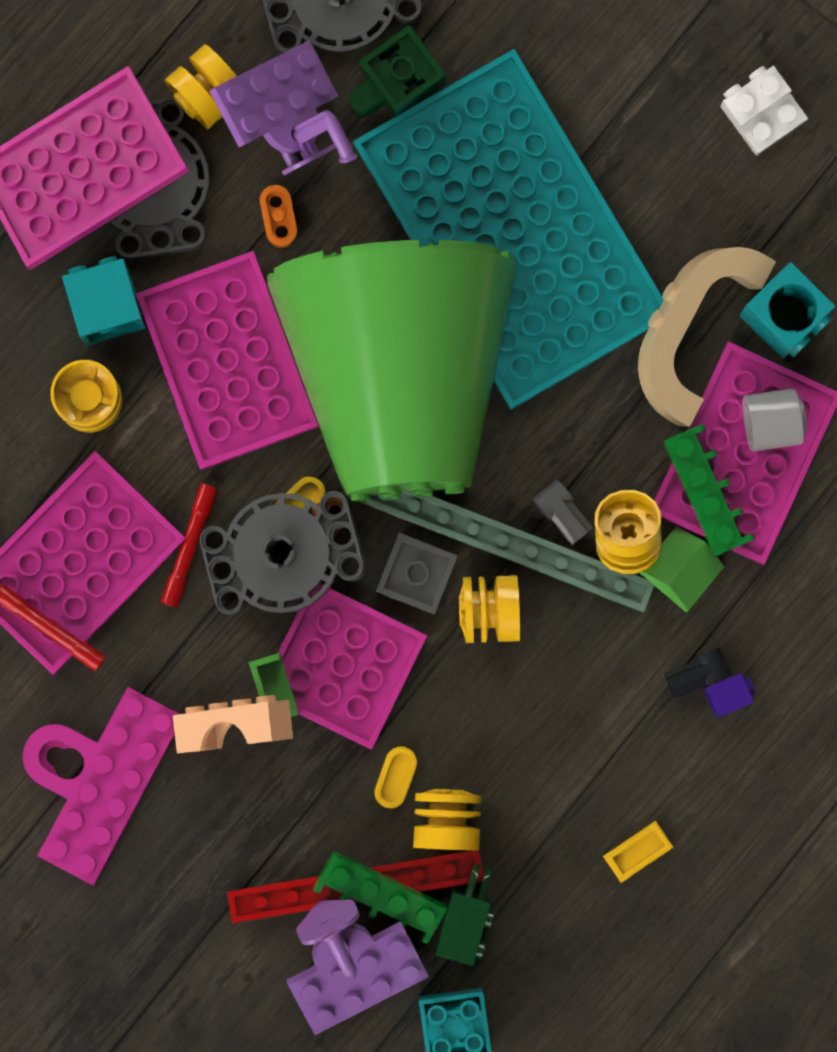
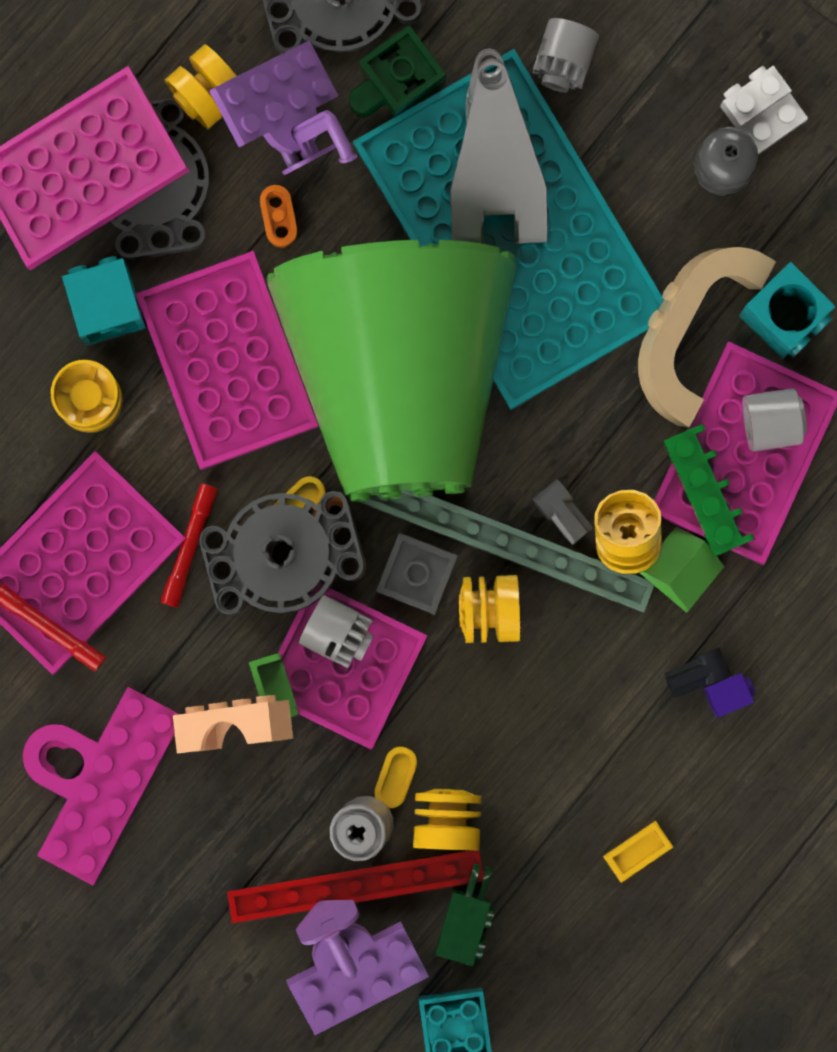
(337, 632): none -> light grey gear
(364, 812): none -> light grey piece
(381, 894): green hinge -> none
(496, 161): none -> light grey piece
(565, 54): none -> light grey gear
(722, 173): none -> dark grey cylinder

